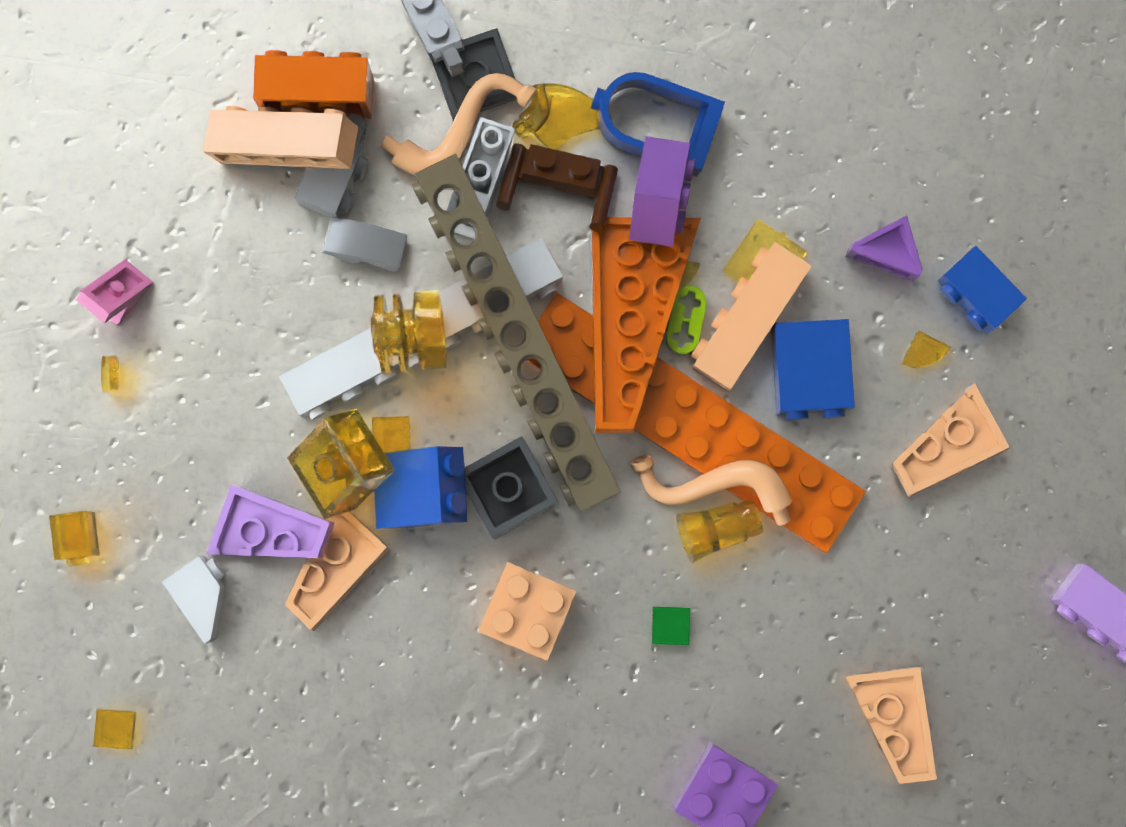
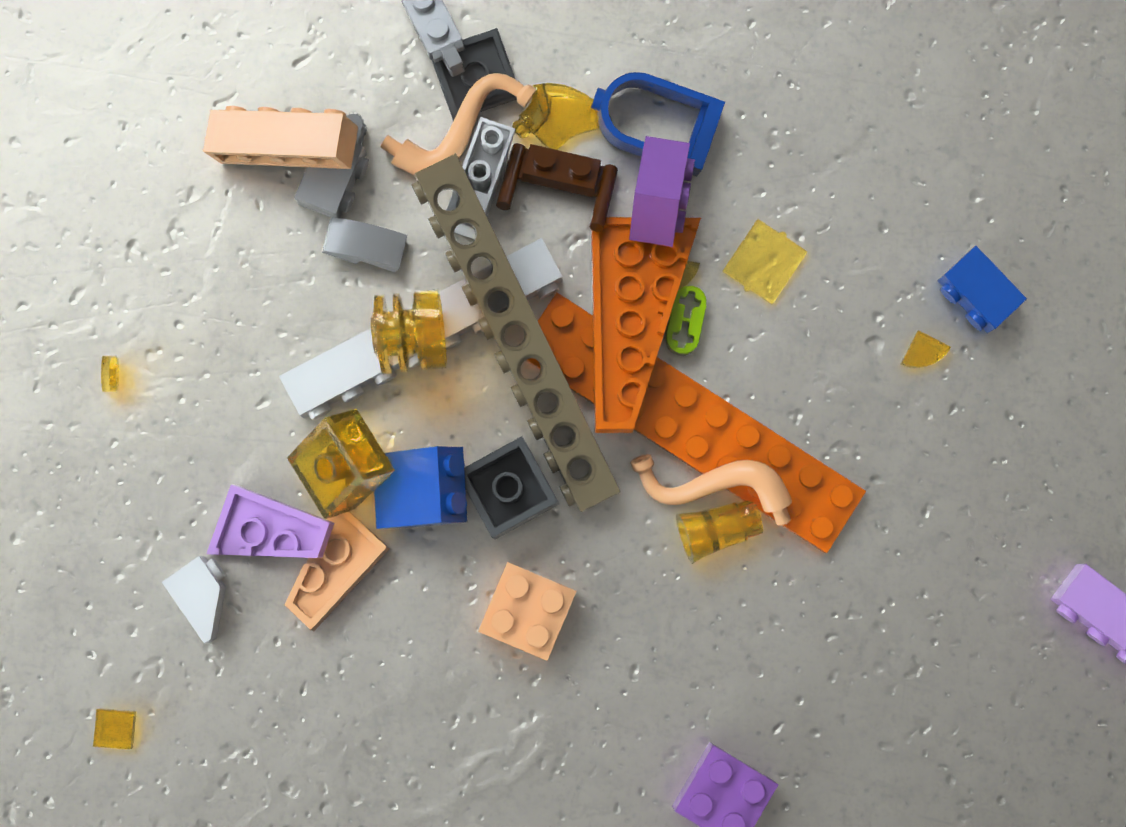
(74, 537): clear yellow brick -> none
(115, 292): bright pink slope -> none
(314, 82): orange brick -> none
(392, 433): clear yellow tile -> none
(670, 625): green tile -> none
(751, 316): light nougat brick -> none
(812, 368): blue brick -> none
(890, 250): medium lavender slope -> none
(899, 720): light nougat wing -> none
(952, 445): light nougat wing -> none

